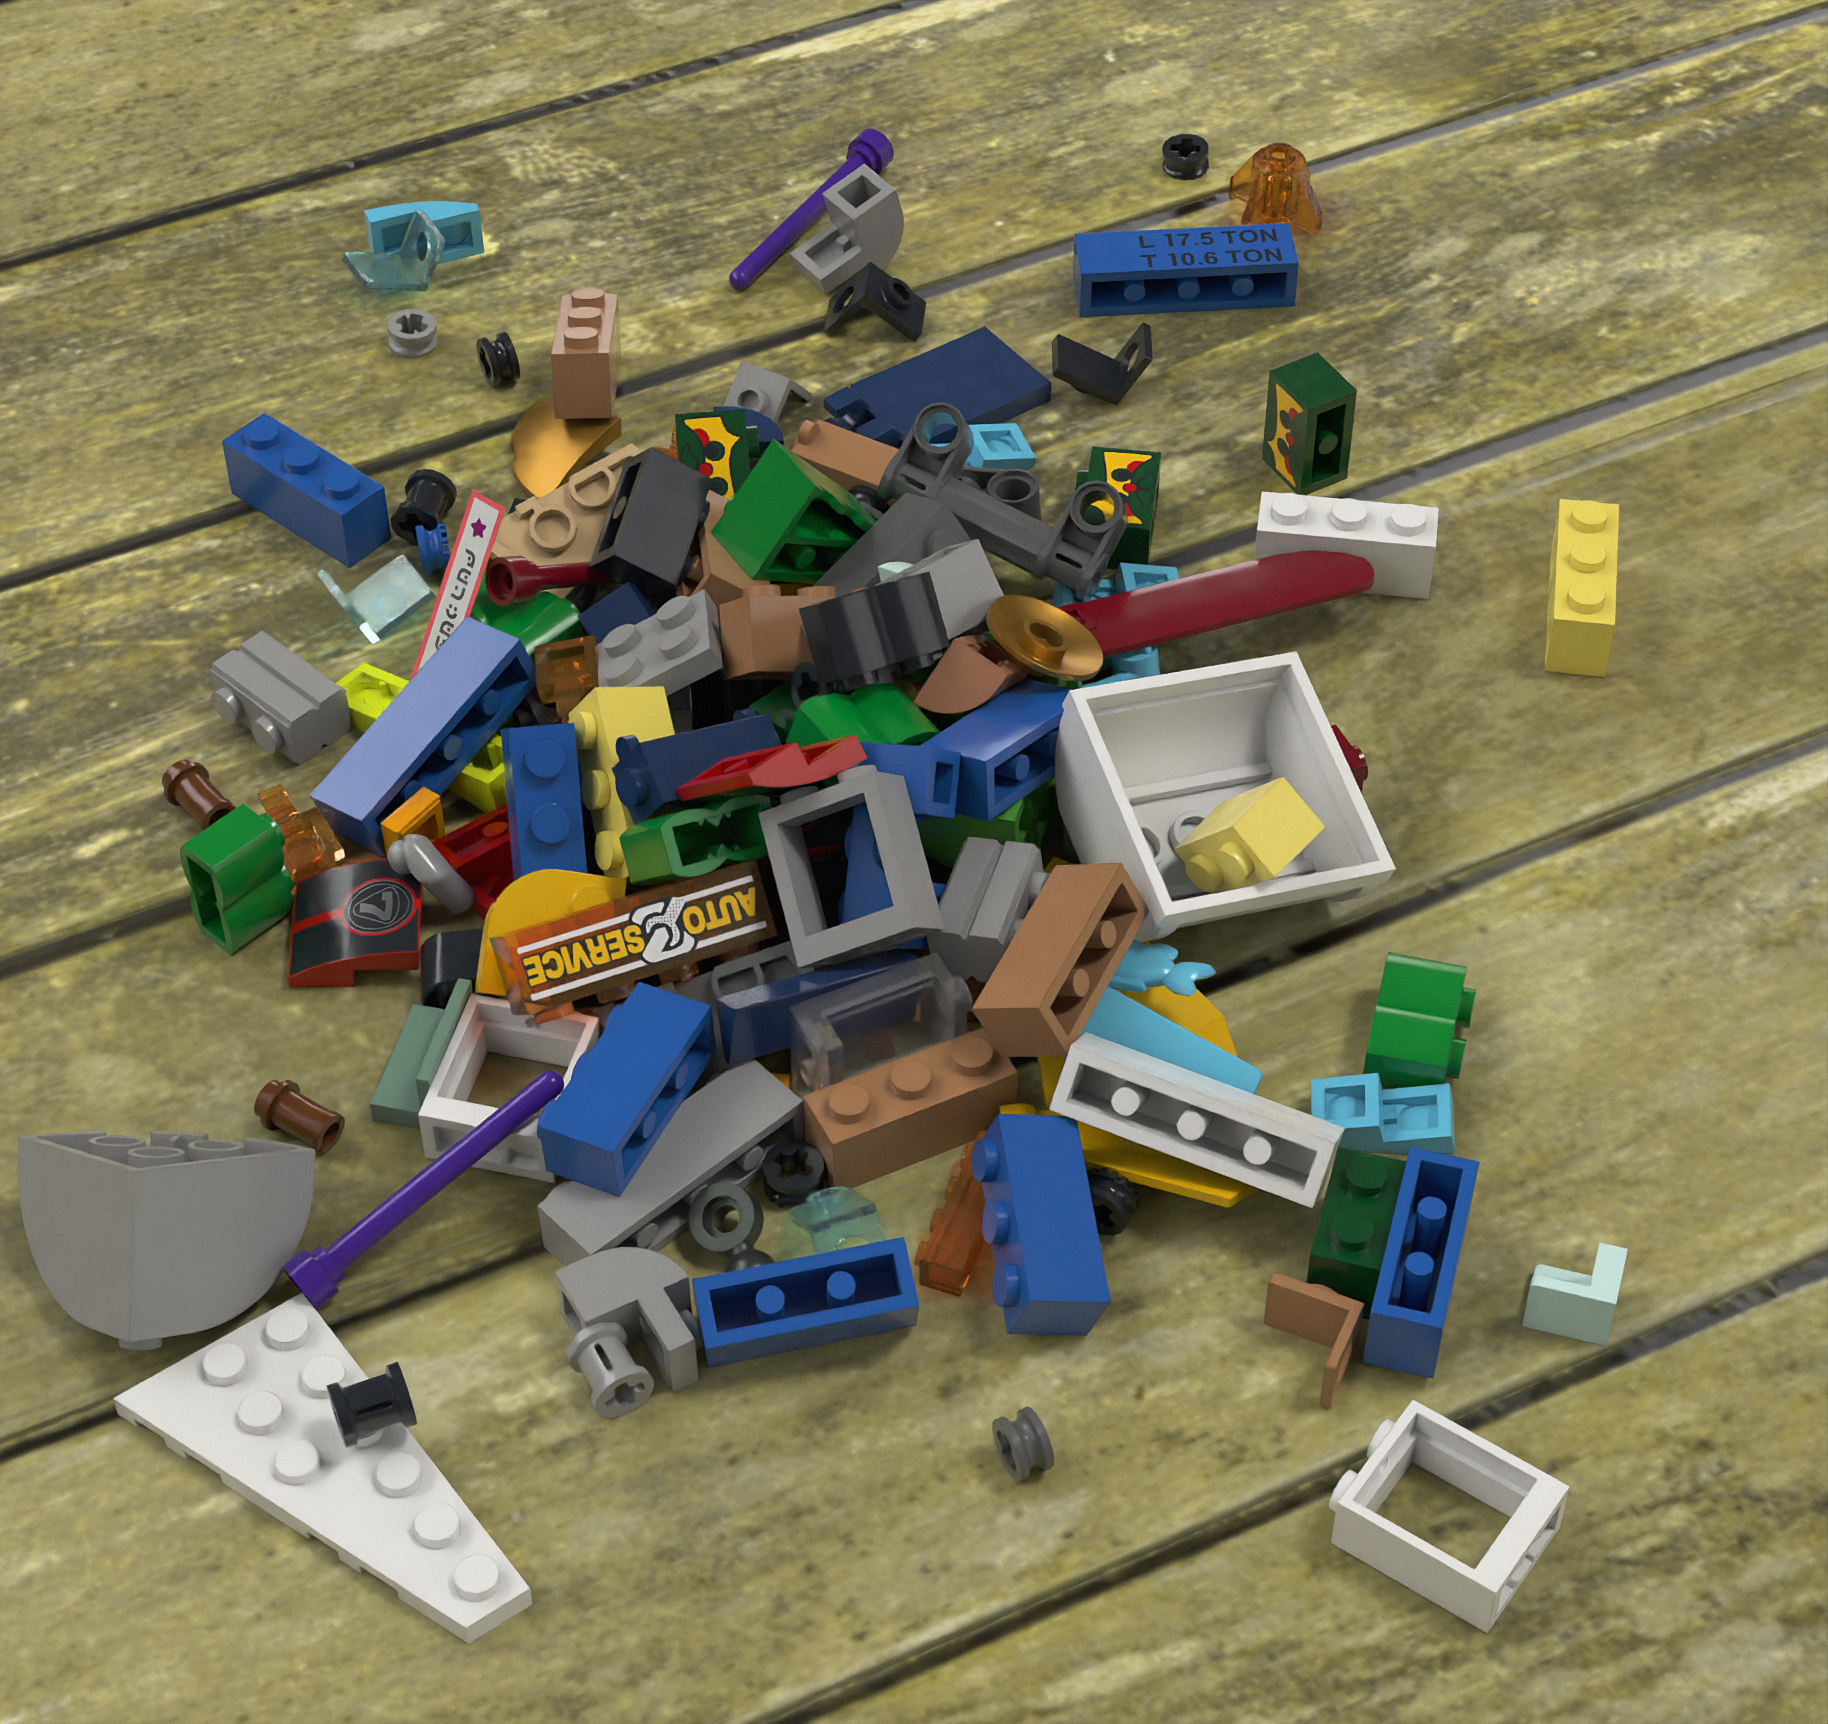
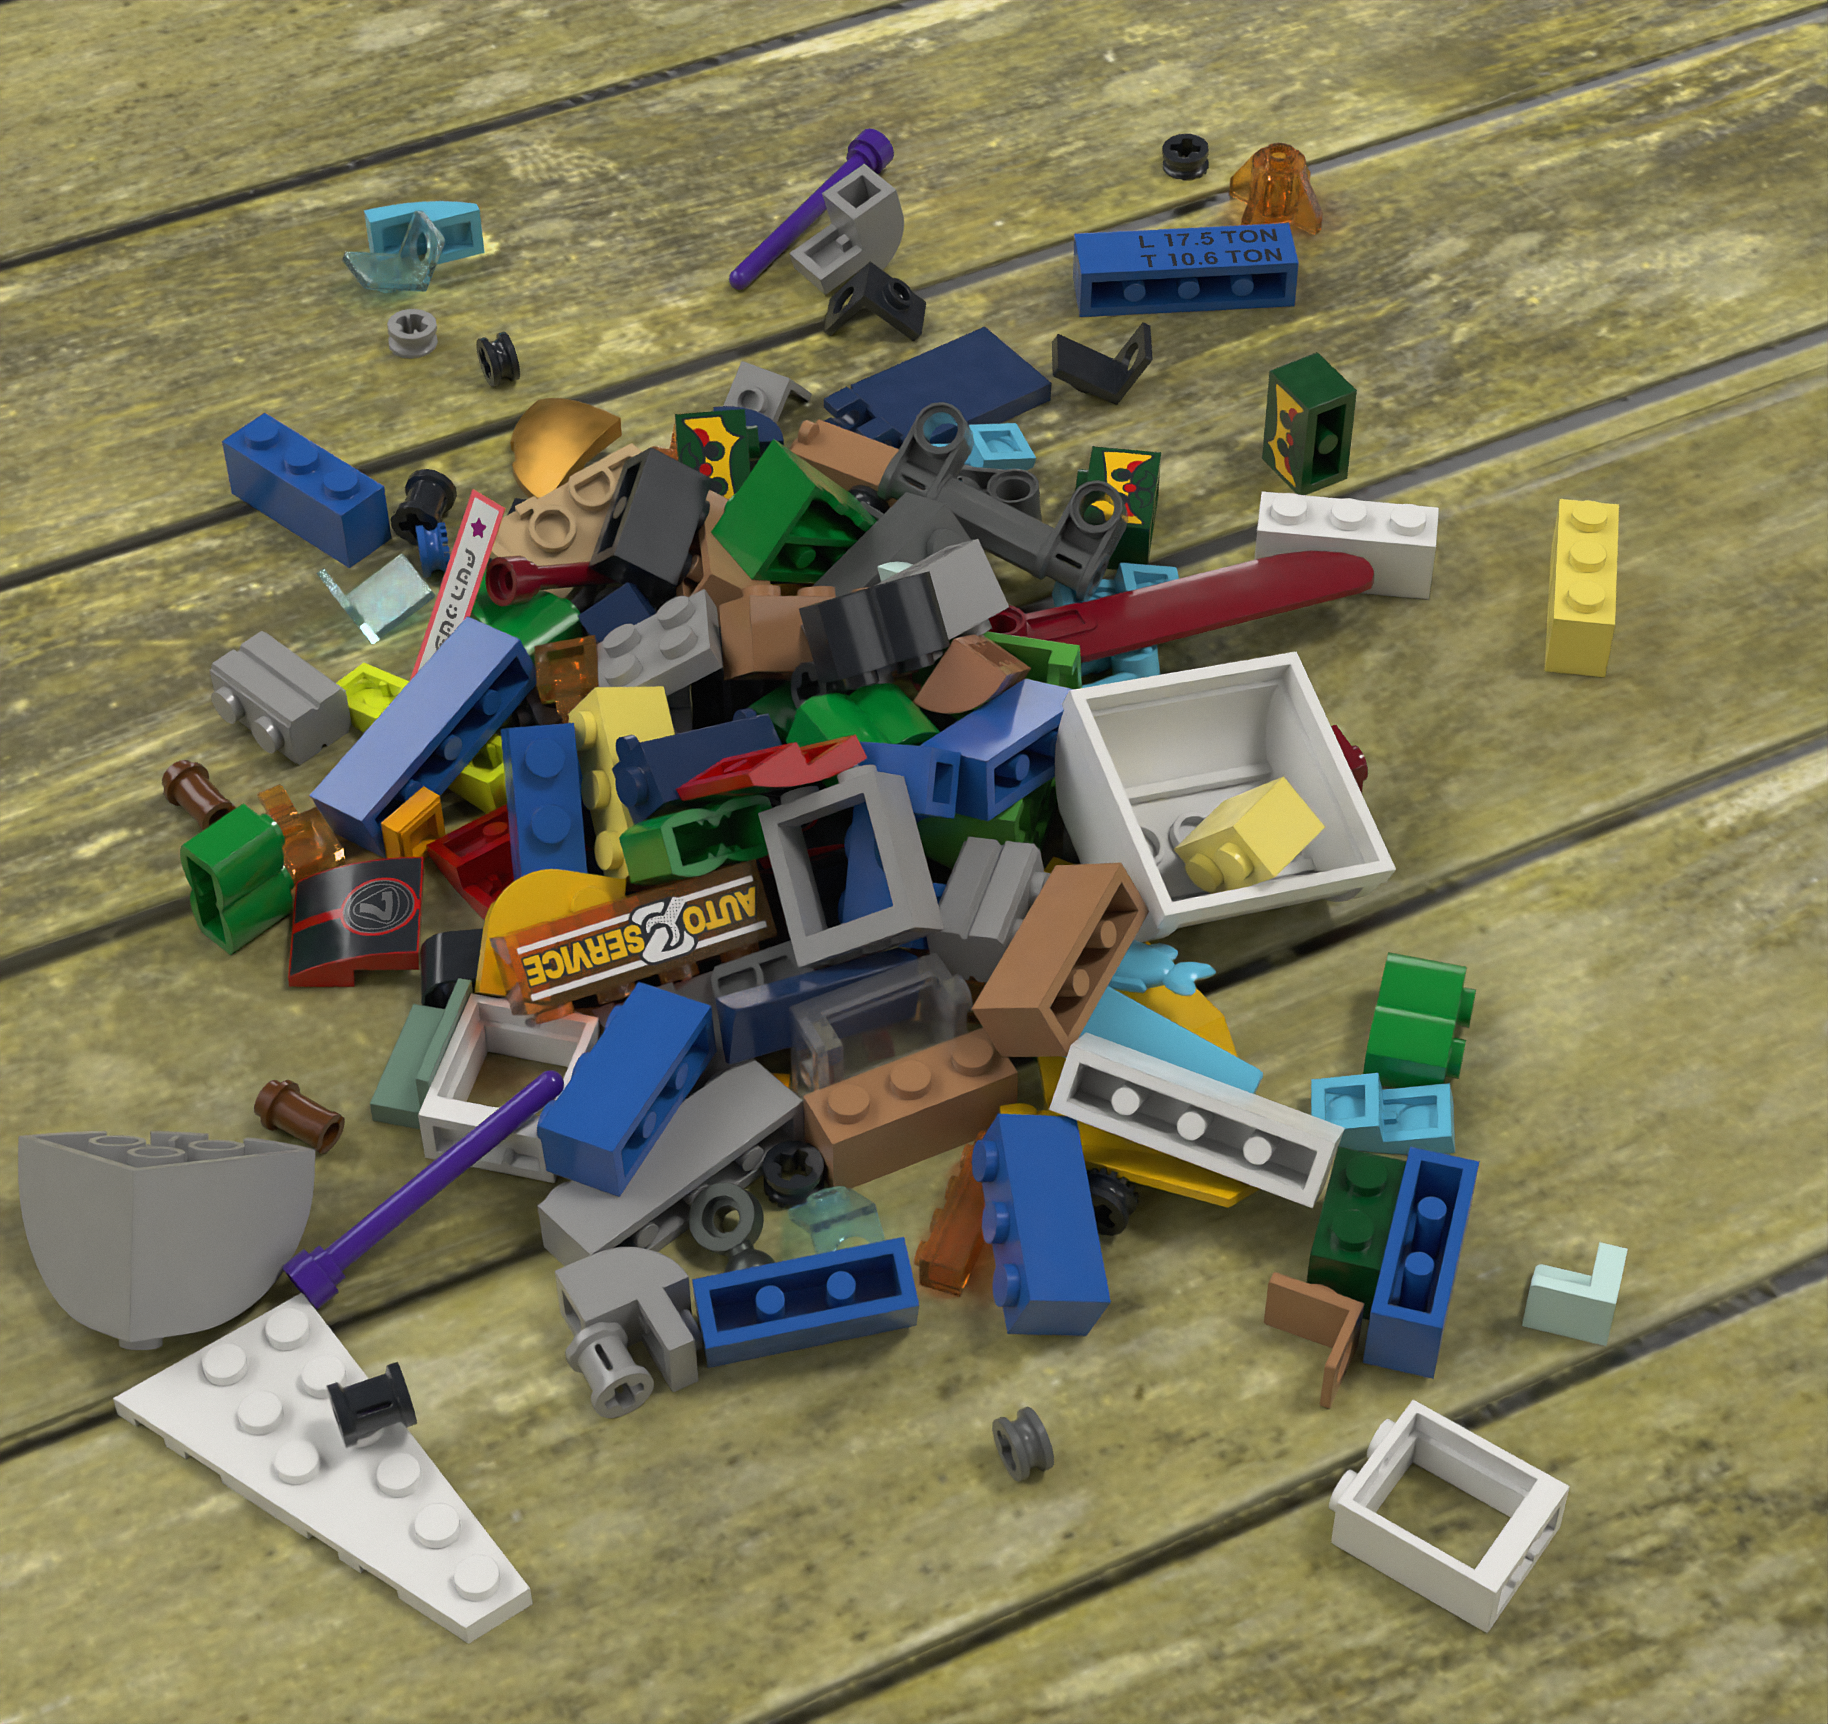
(431, 869): light grey arm -> none
(586, 355): medium nougat brick -> none
(1044, 638): pearl gold dish -> none

